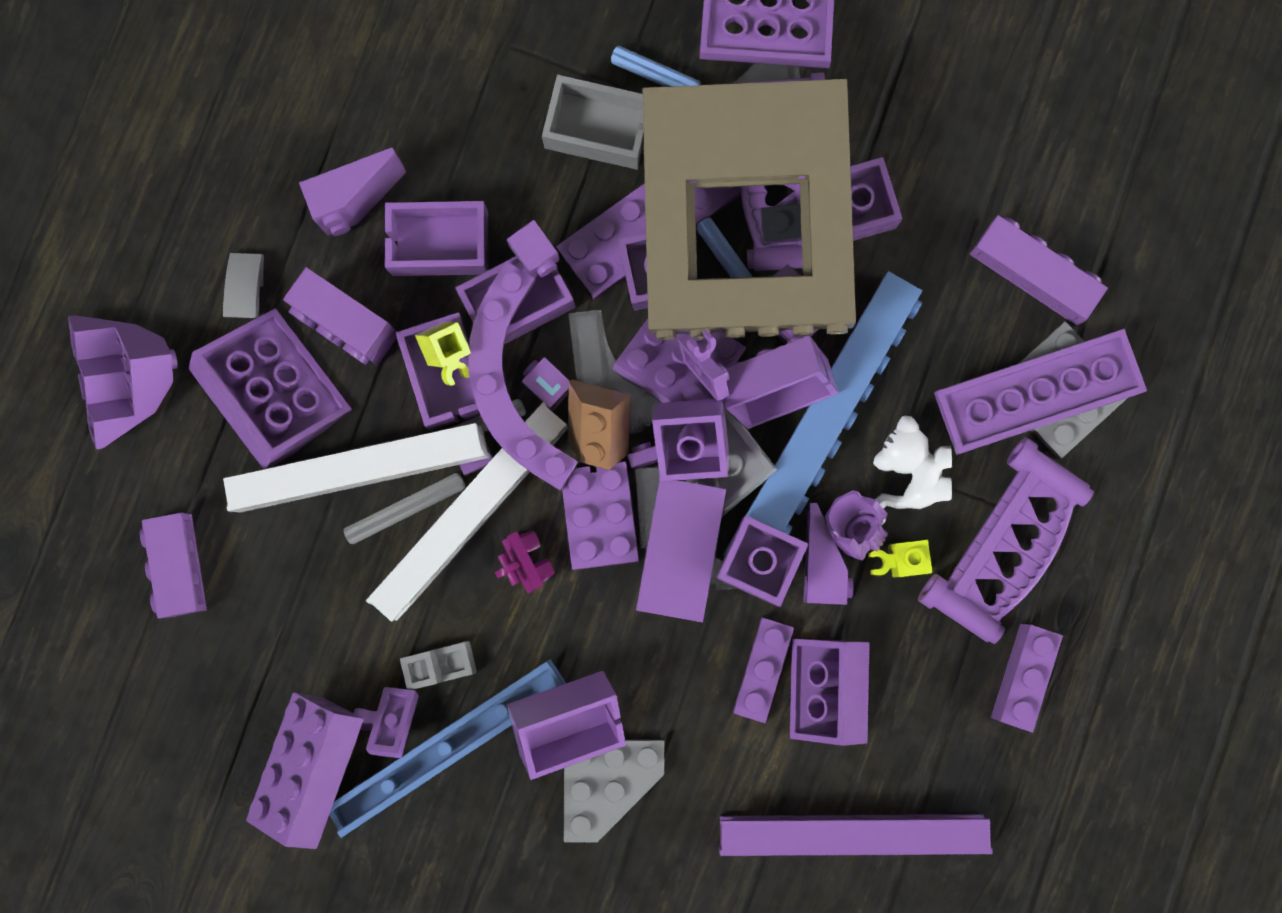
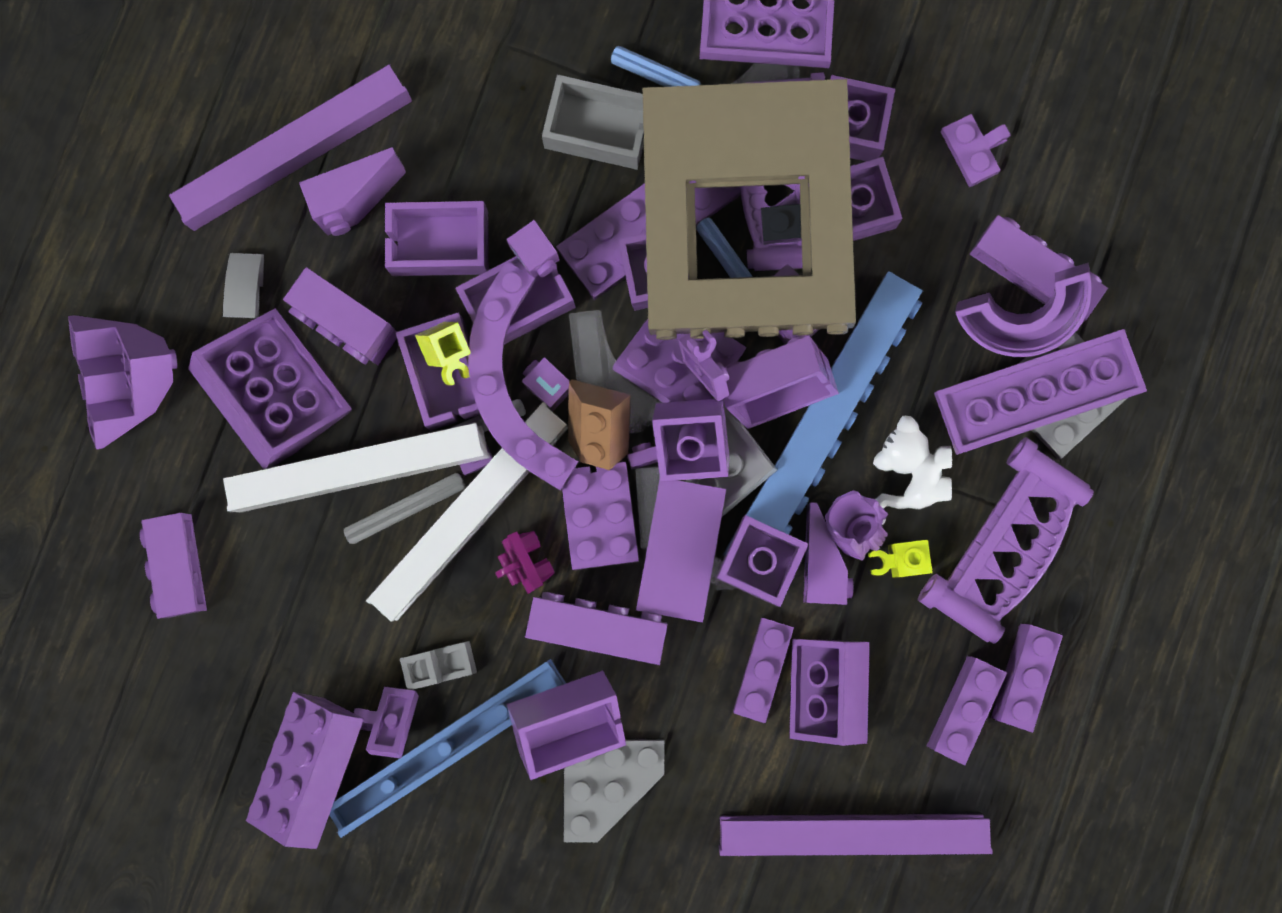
(290, 148): none -> medium lavender tile
(596, 629): none -> medium lavender brick
(868, 118): none -> medium lavender brick
(966, 709): none -> medium lavender brick
(973, 150): none -> medium lavender plate
(1031, 332): none -> medium lavender brick

